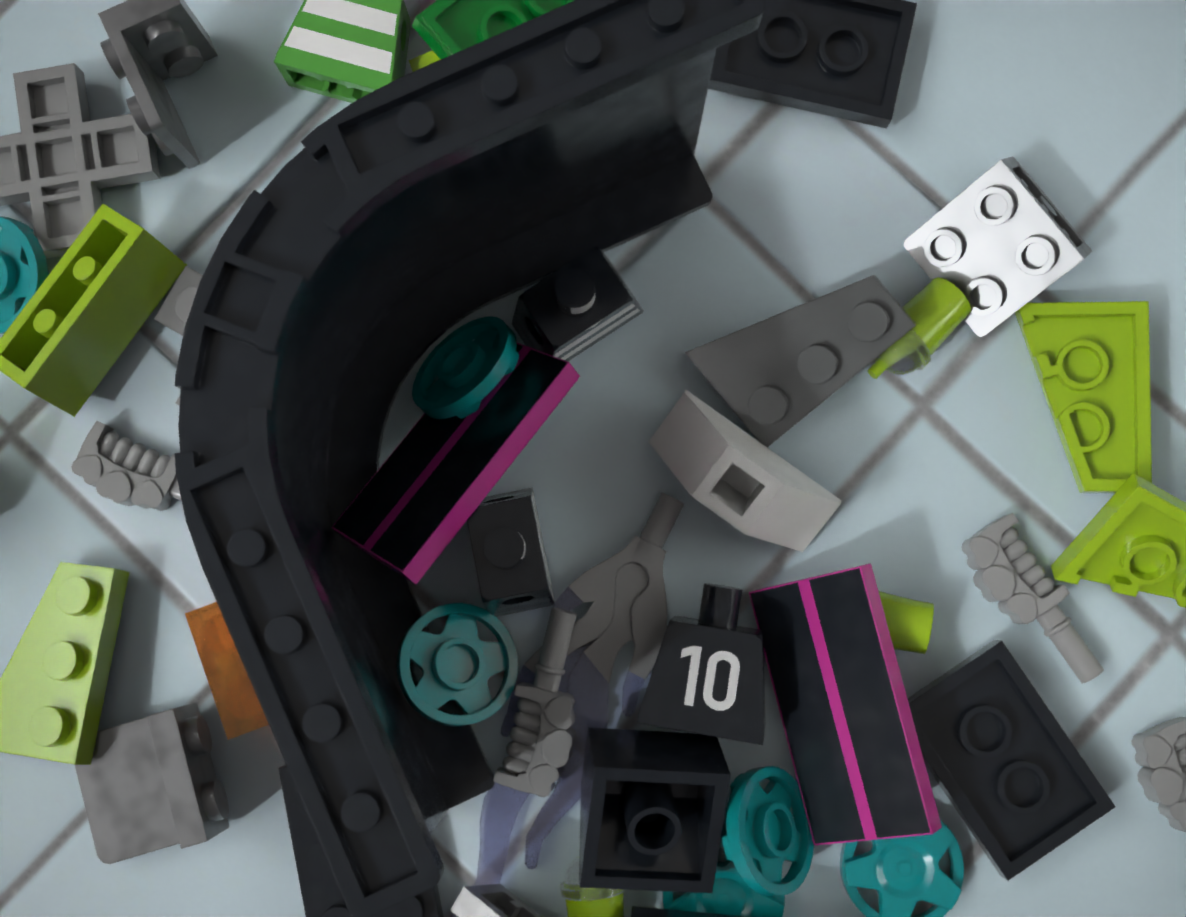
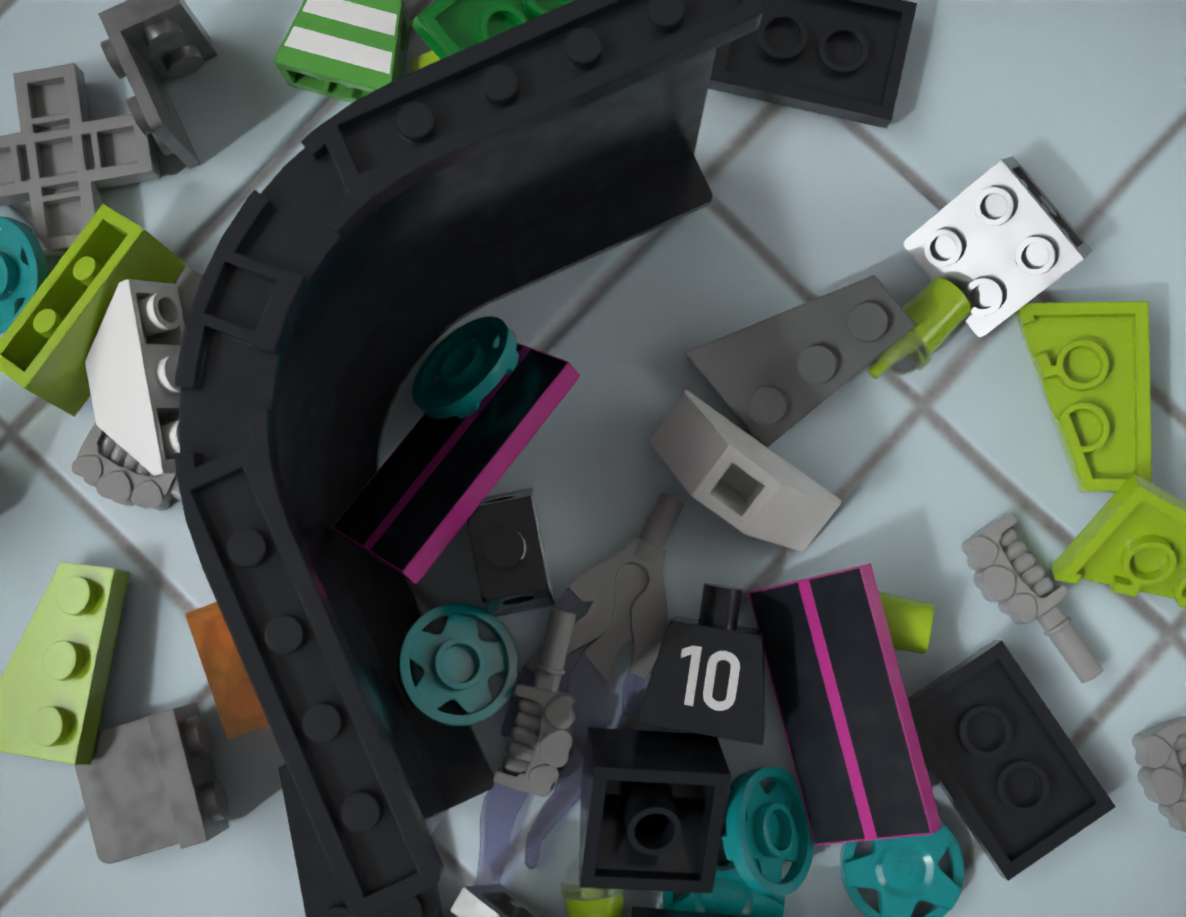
(135, 371): none -> white slope
(575, 307): black torso -> none

